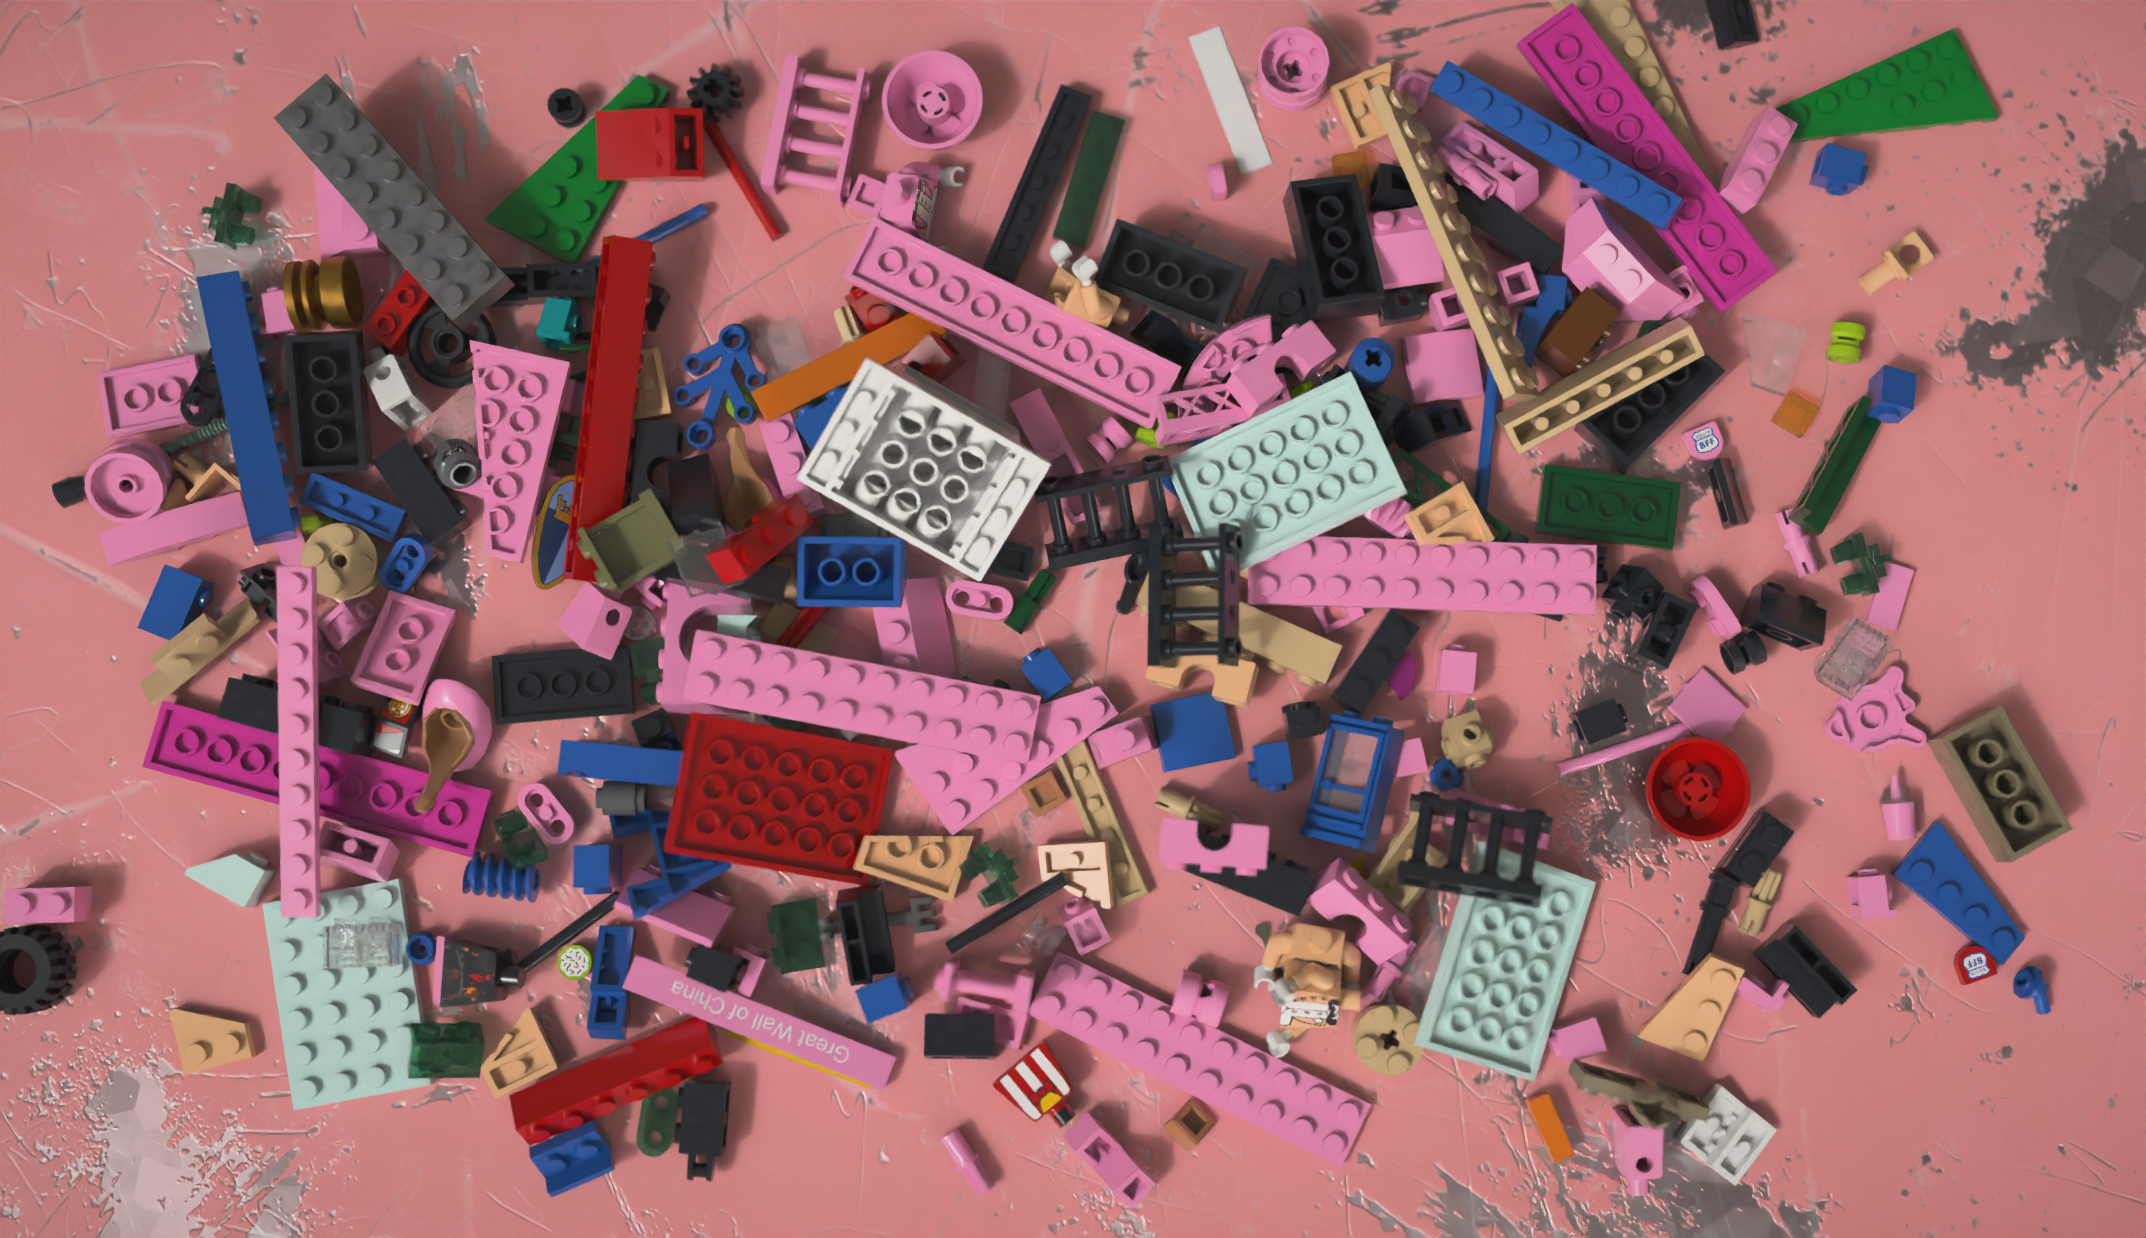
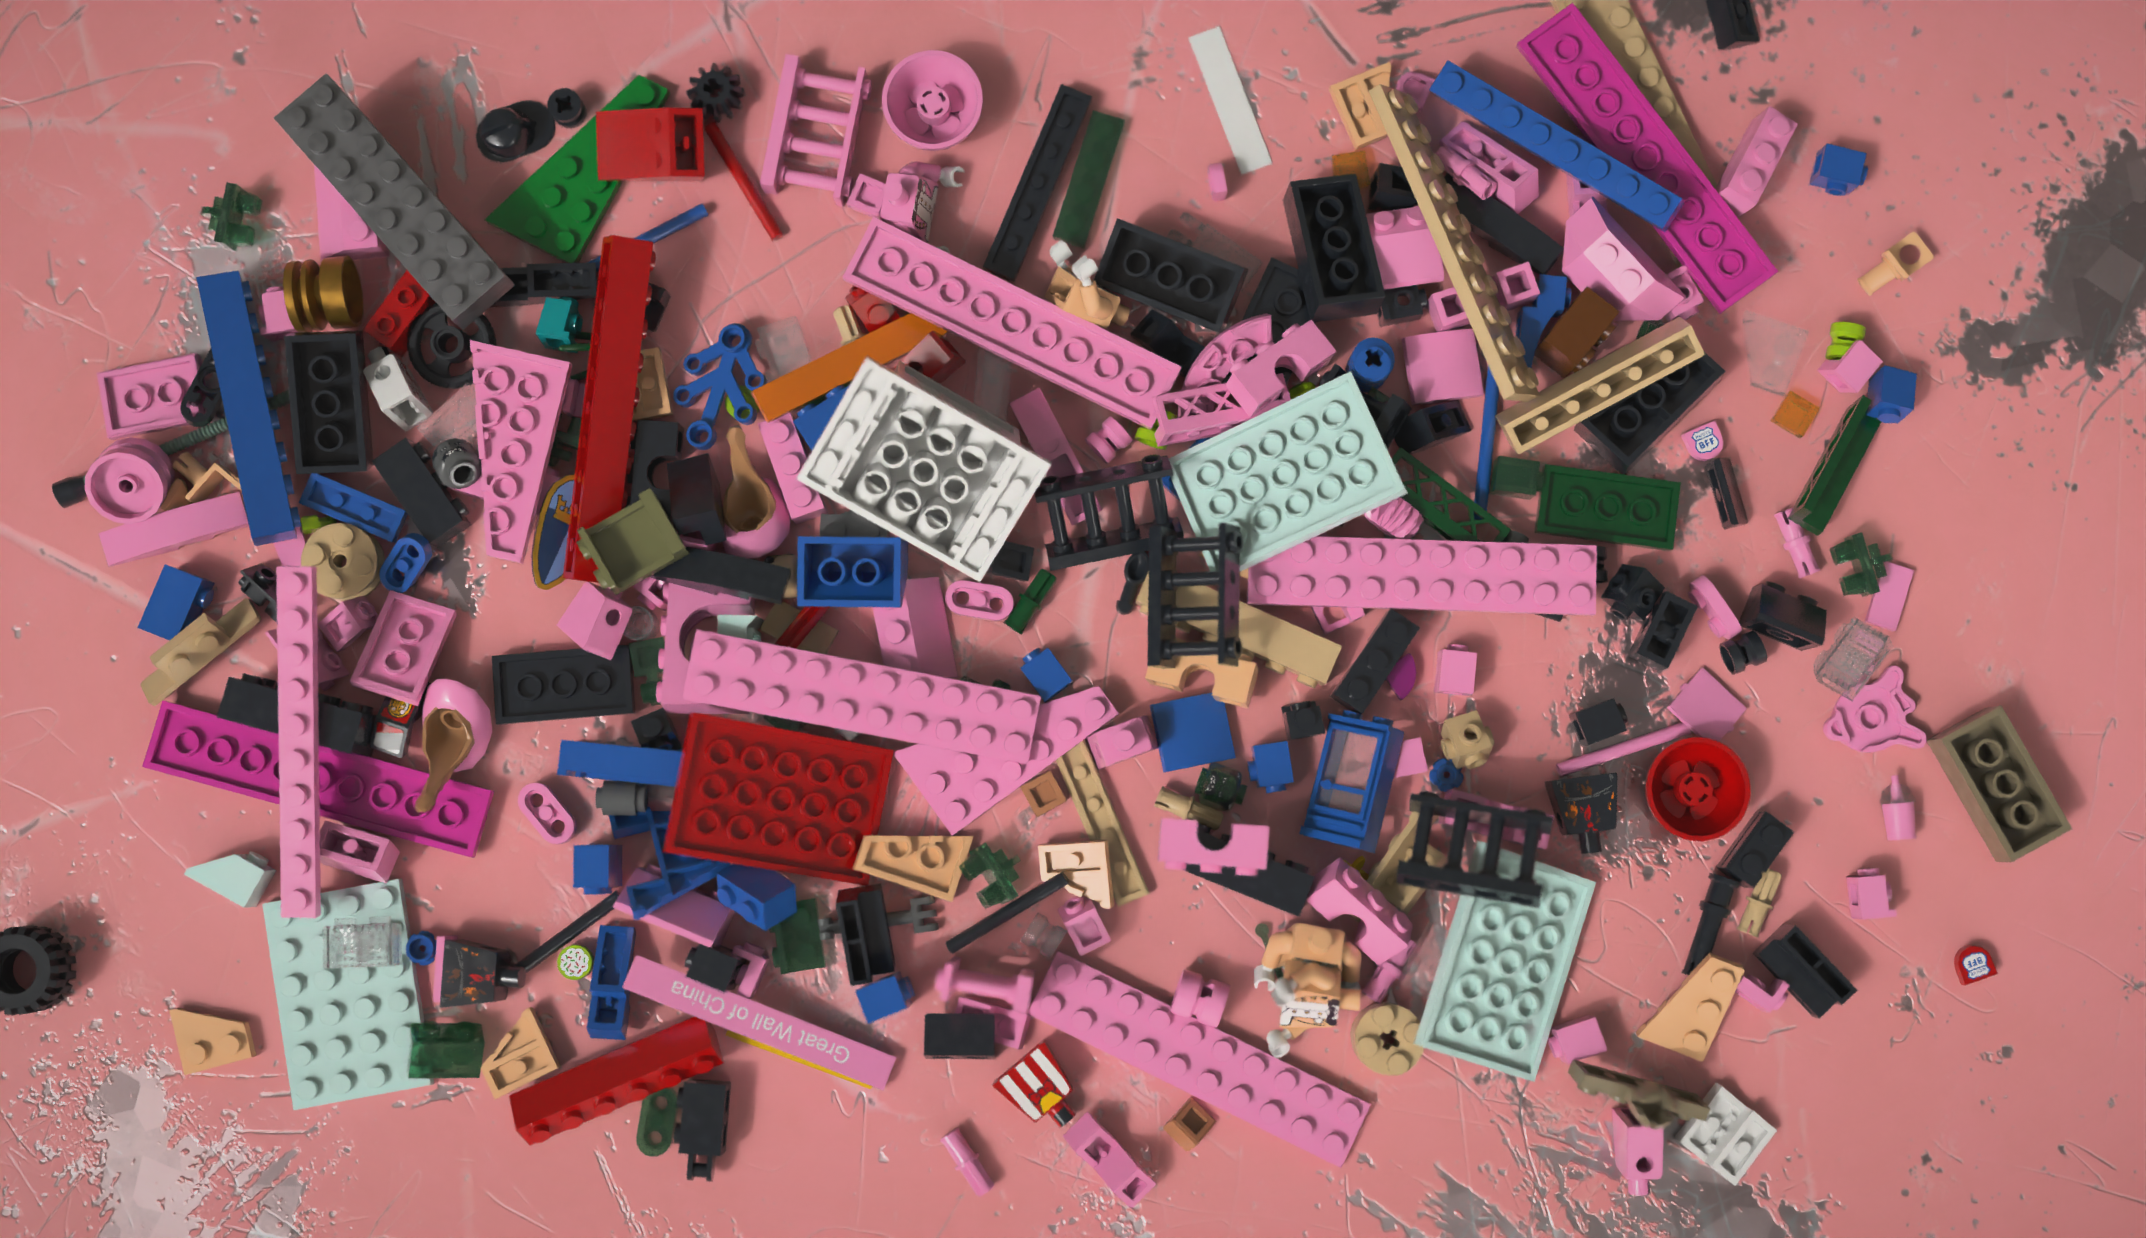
(48, 905): bright pink brick -> none
(501, 879): blue piece -> none
(515, 131): none -> black piece
(519, 843): clear green plate -> none
(573, 1158): blue bracket -> none
(694, 566): clear piece -> none
(757, 894): none -> blue brick
(772, 531): red arch -> none
(1220, 787): none -> clear green head
(1291, 50): bright pink wheel -> none
(1448, 519): light nougat wing -> none
(1516, 478): none -> clear green brick
(1549, 1127): orange piece -> none
(1585, 807): none -> black torso
(1852, 370): none -> bright pink panel
(1902, 93): green wing -> none
(1952, 887): blue wing -> none
(2030, 984): blue plate -> none

